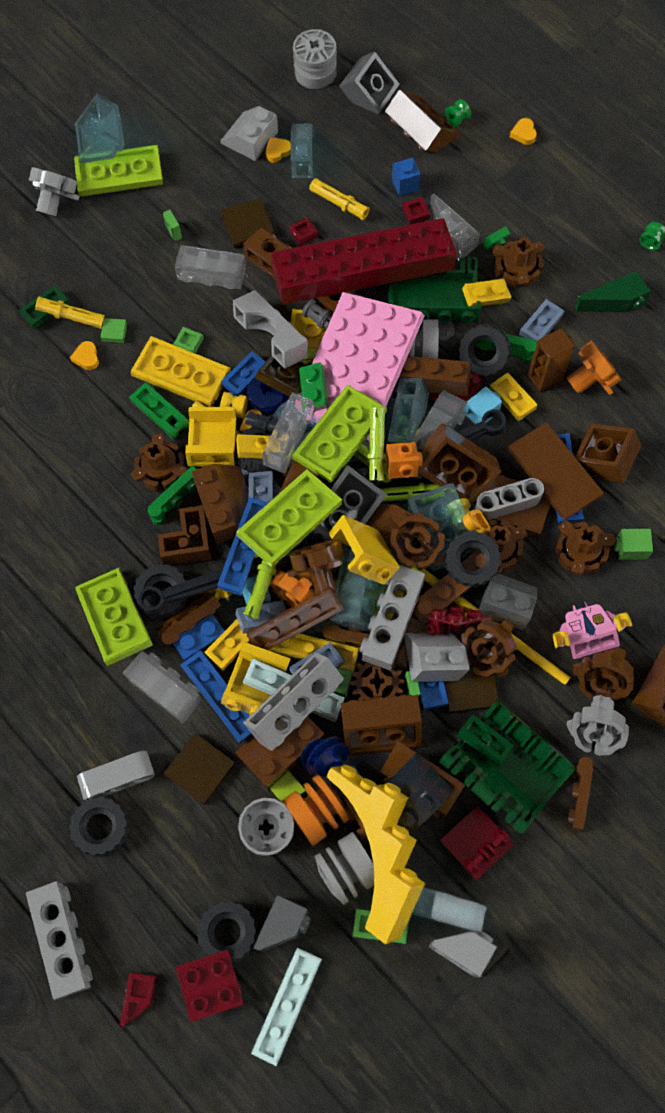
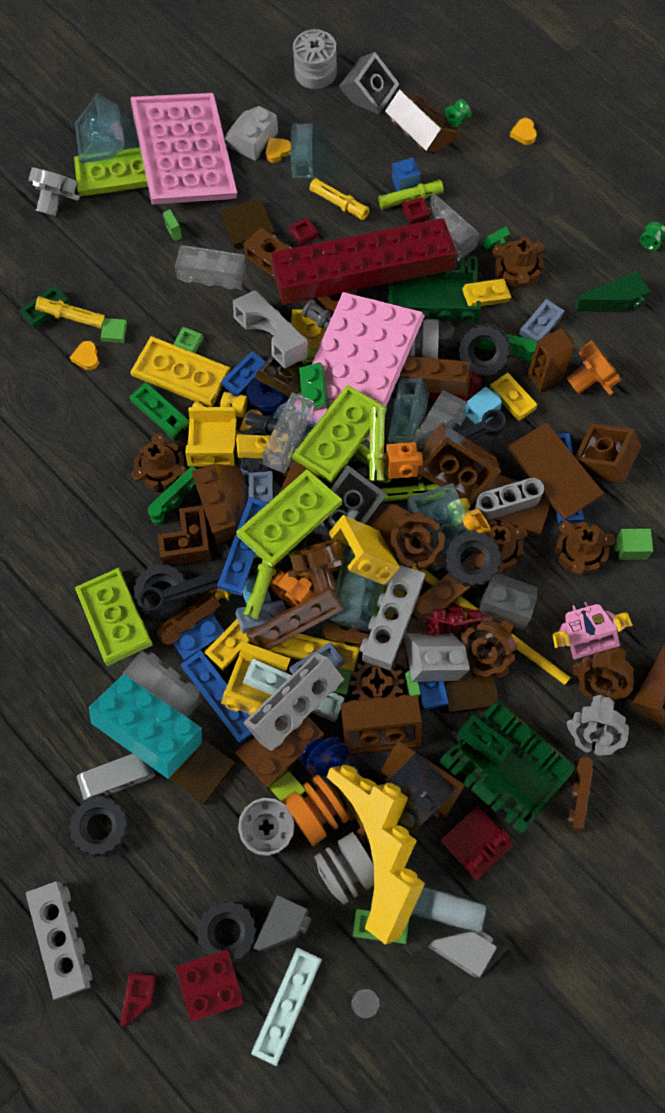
(145, 725): none -> teal brick
(183, 148): none -> bright pink plate
(365, 1003): none -> clear plate
(406, 195): none -> lime pin

